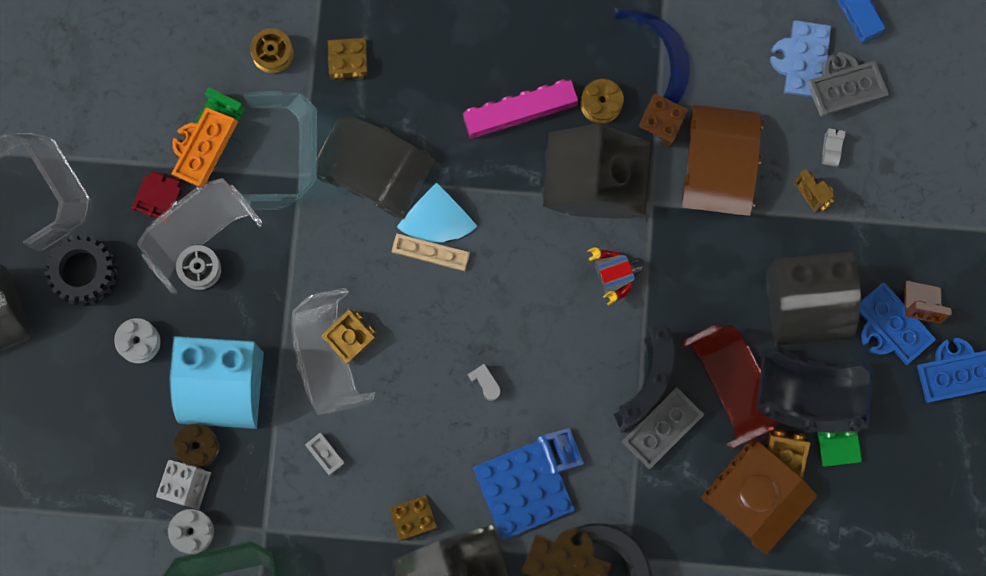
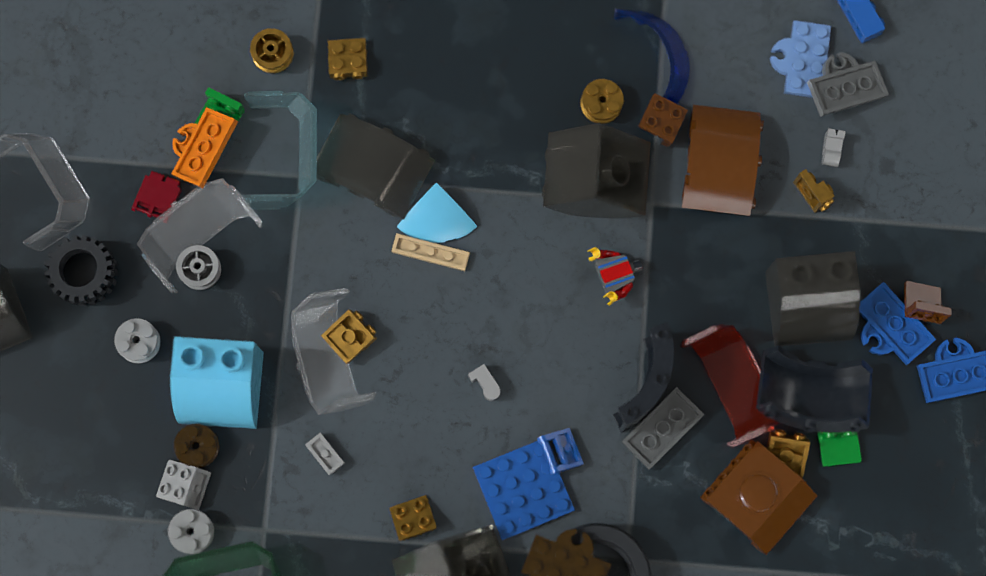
(520, 109): dark pink brick -> none

